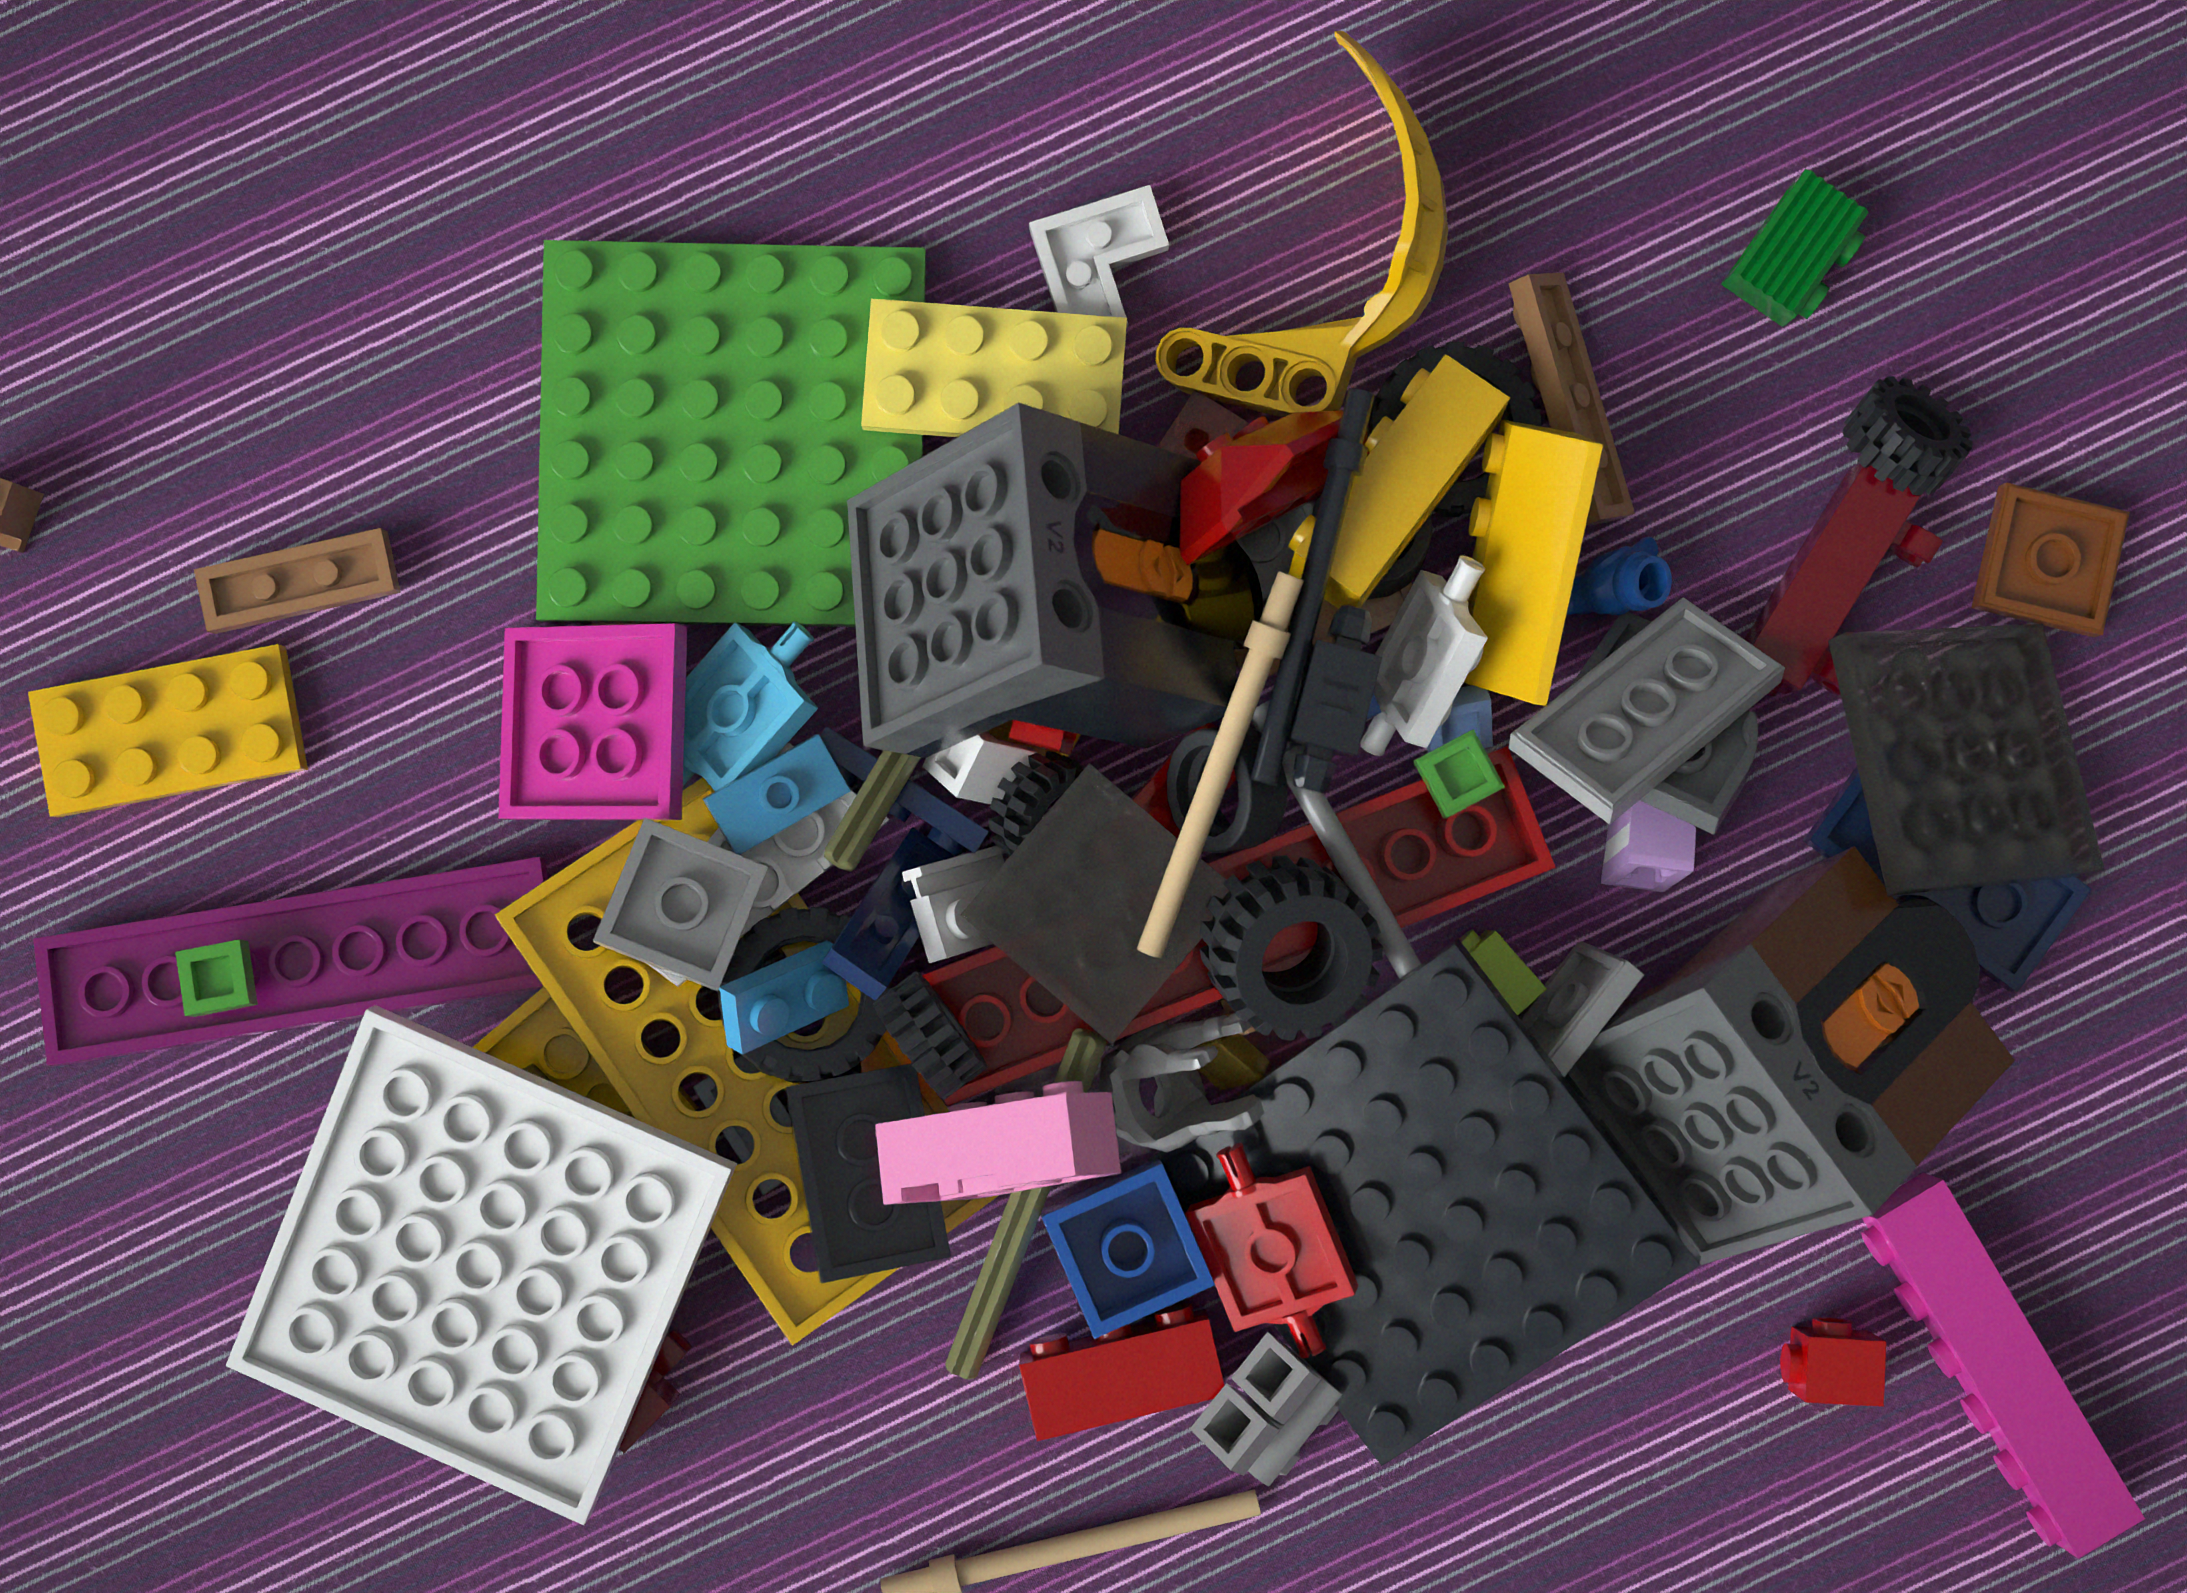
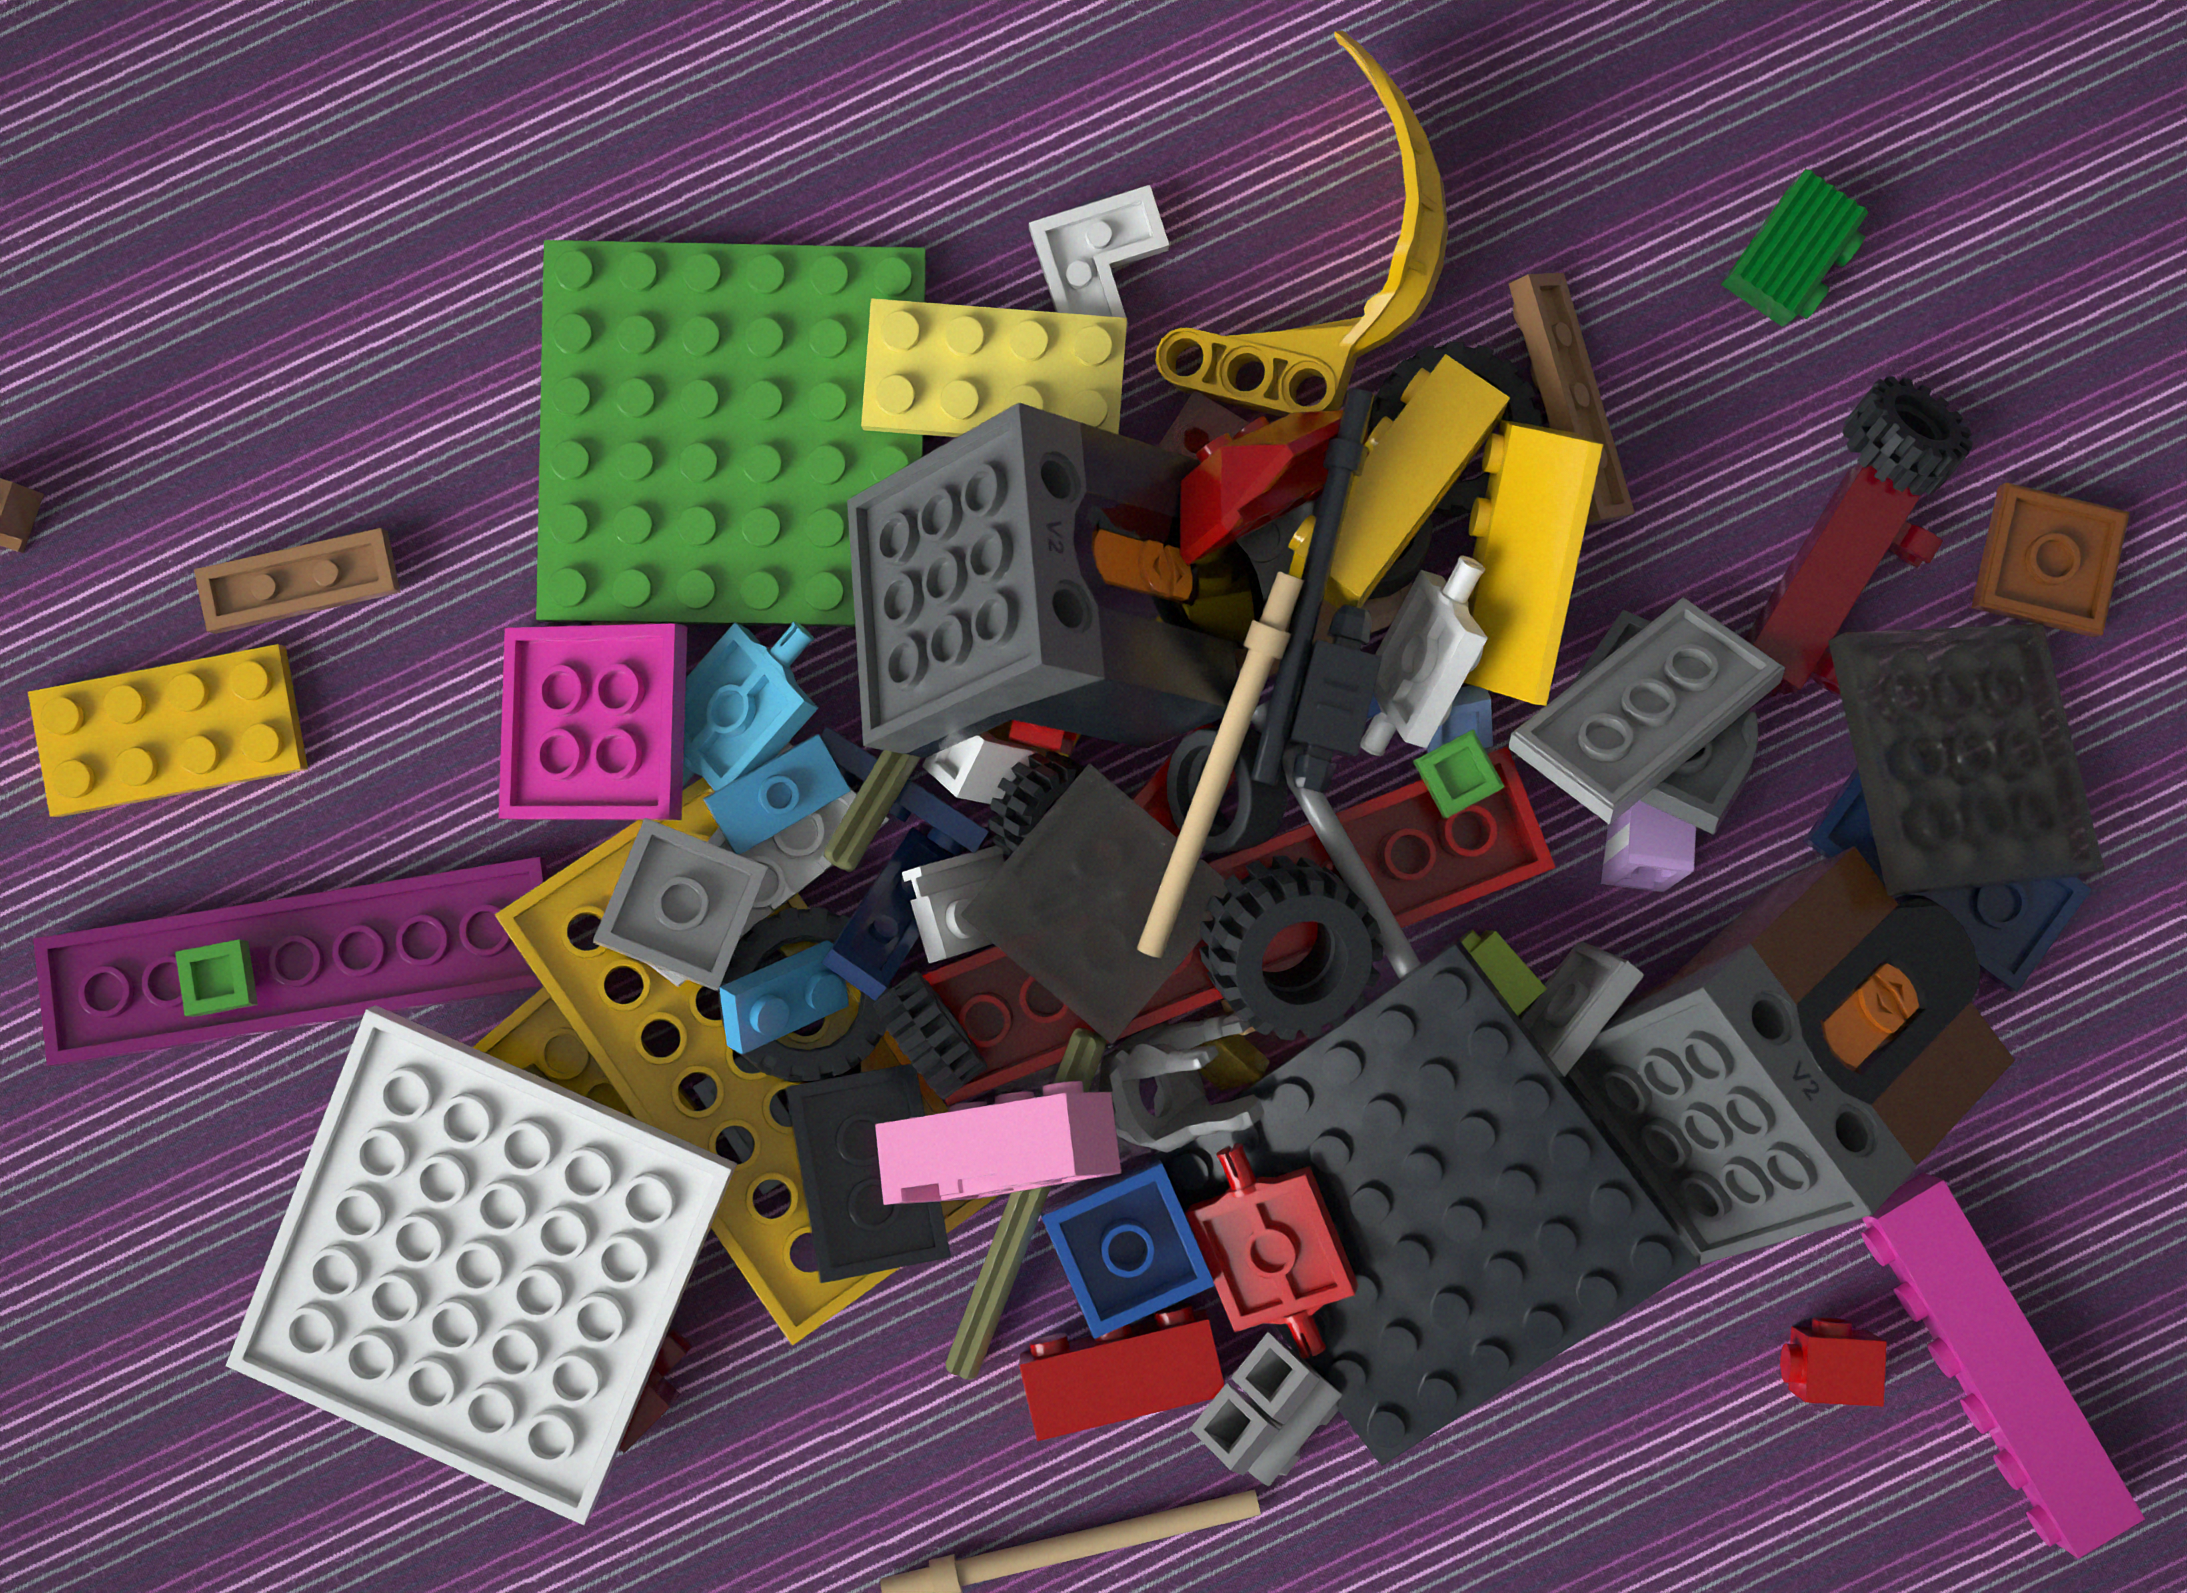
(1622, 581): blue animal -> none

